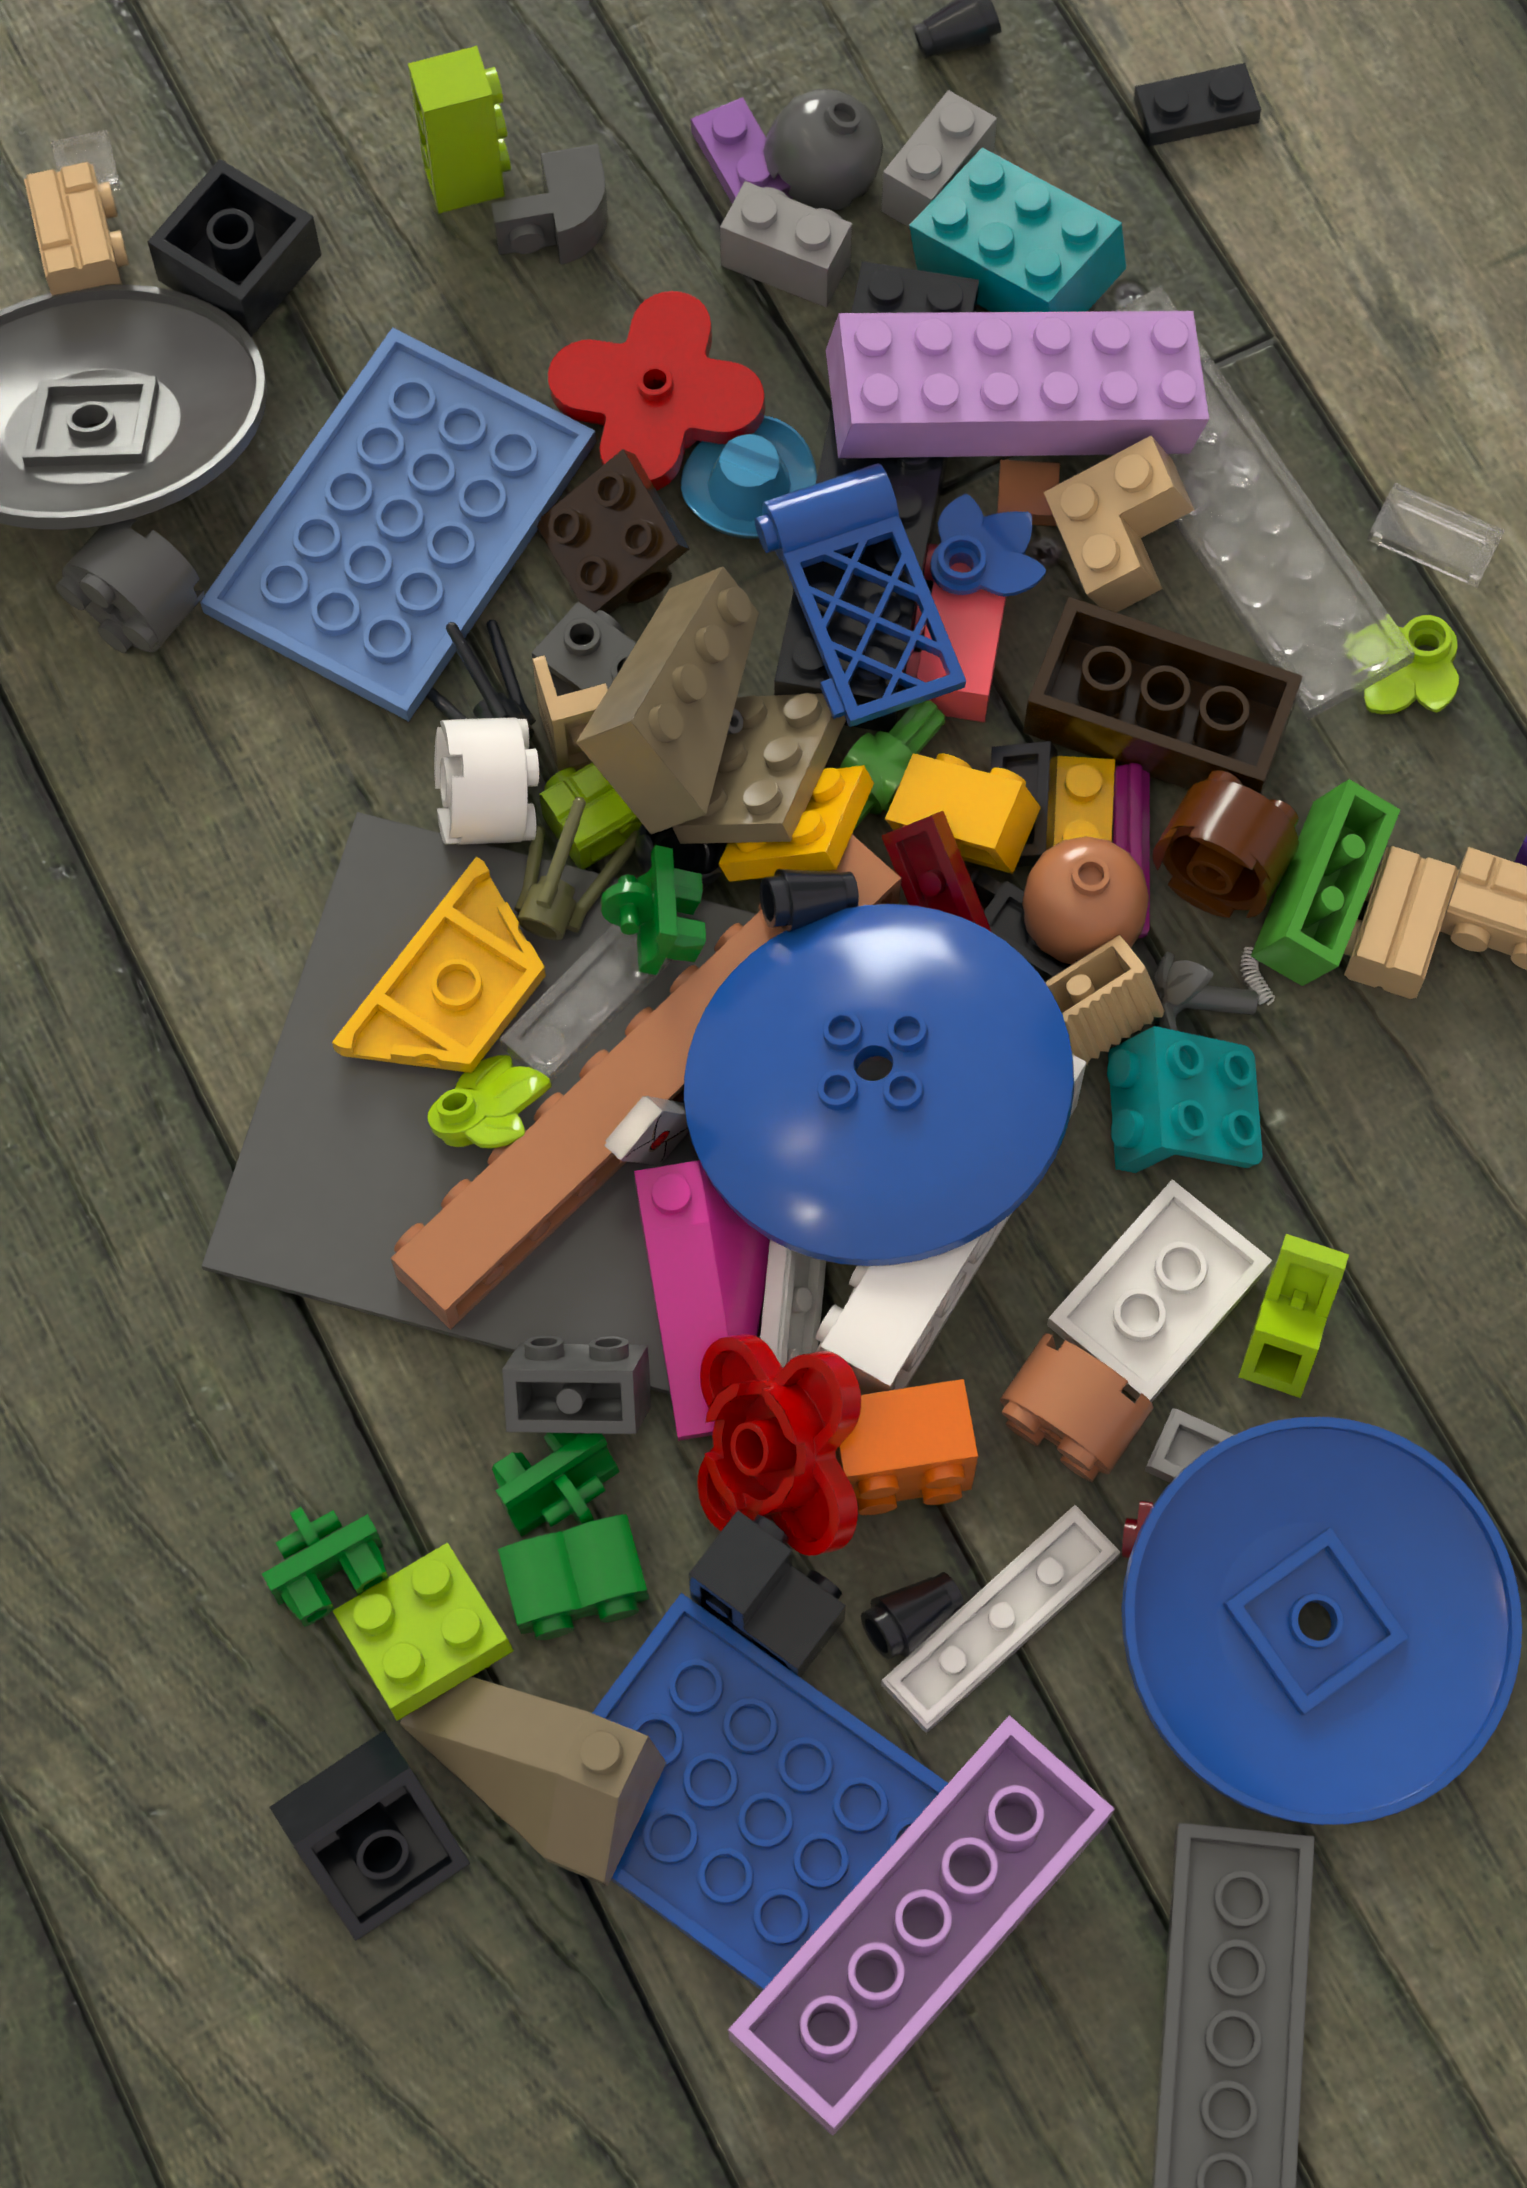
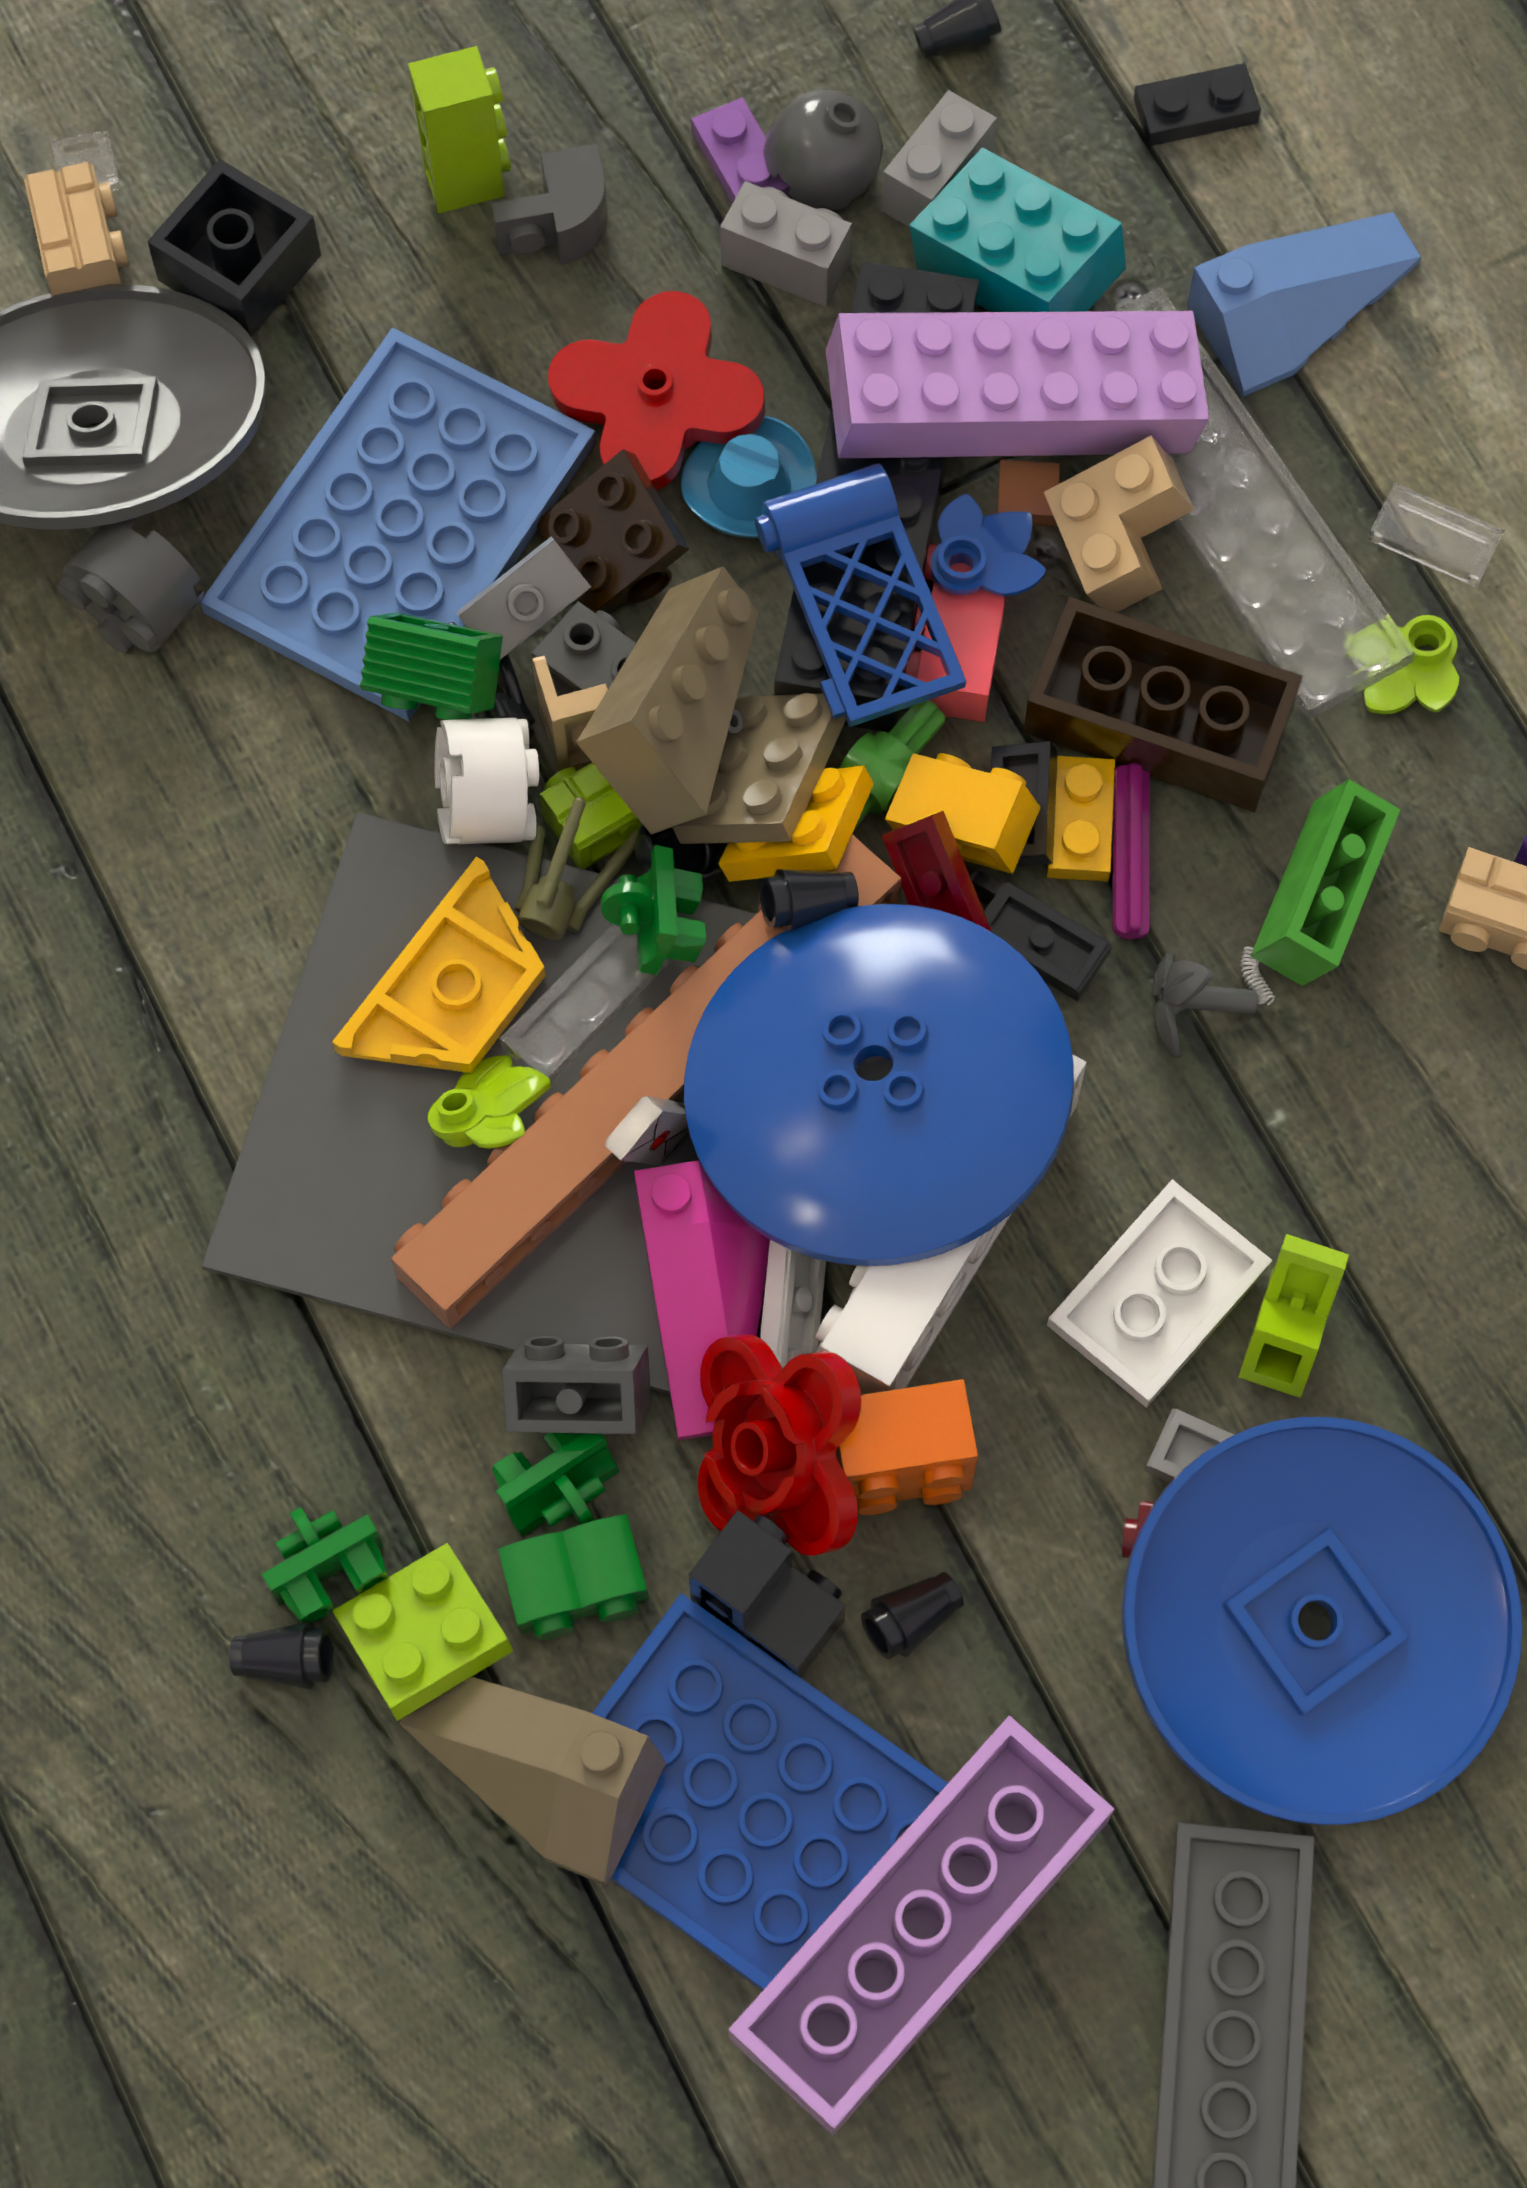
(285, 1655): none -> black cone
(369, 1835): black slope -> none
(431, 665): none -> green brick
(526, 596): none -> light grey plate
(1000, 1619): white tile -> none
(1075, 1406): nougat brick -> none
(1084, 897): nougat cylinder -> none
(1105, 998): tan brick -> none
(1183, 1099): teal bracket -> none
(1227, 846): reddish brown brick -> none
(1292, 293): none -> medium blue wedge
(1400, 922): tan brick -> none

